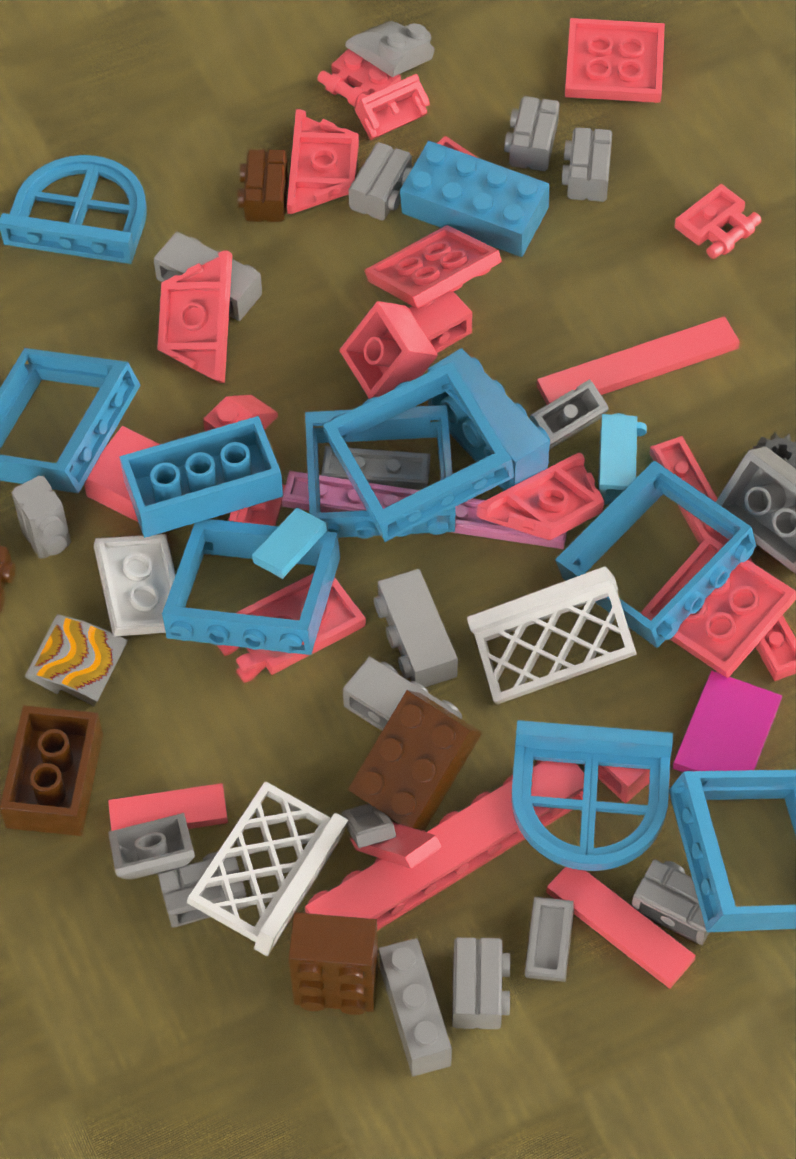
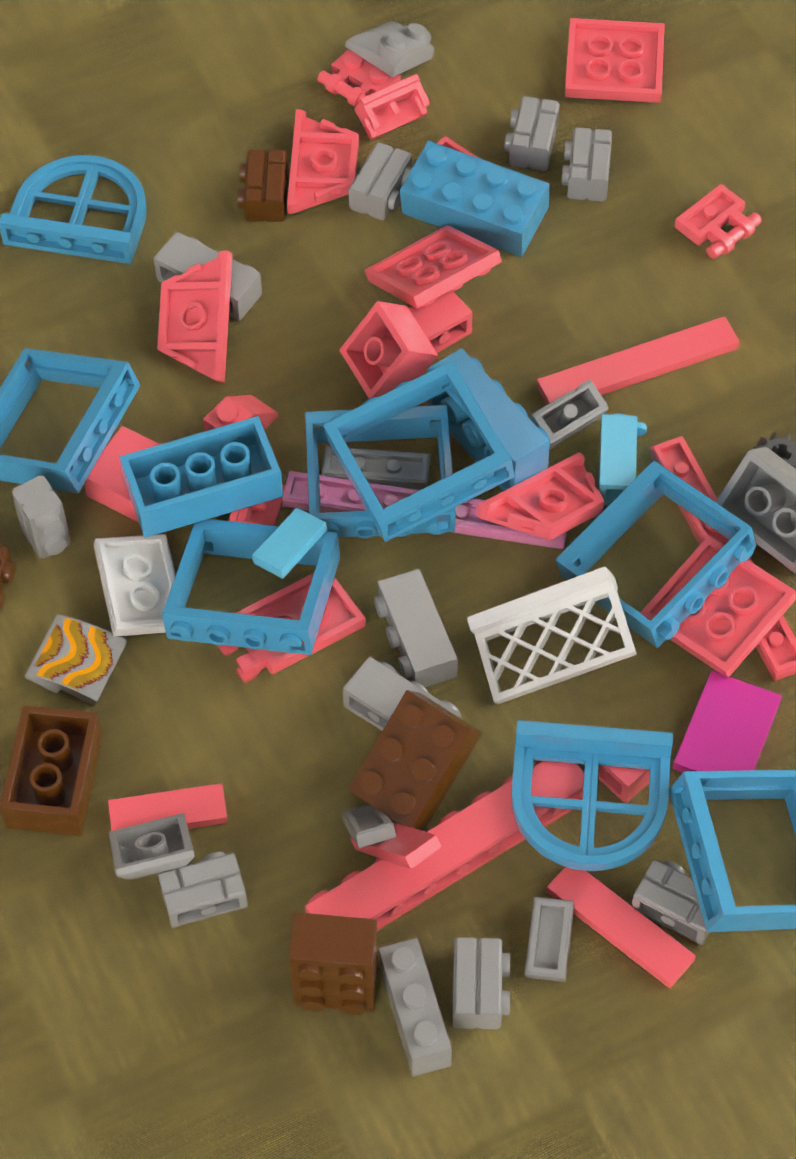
(291, 889): white fence -> none

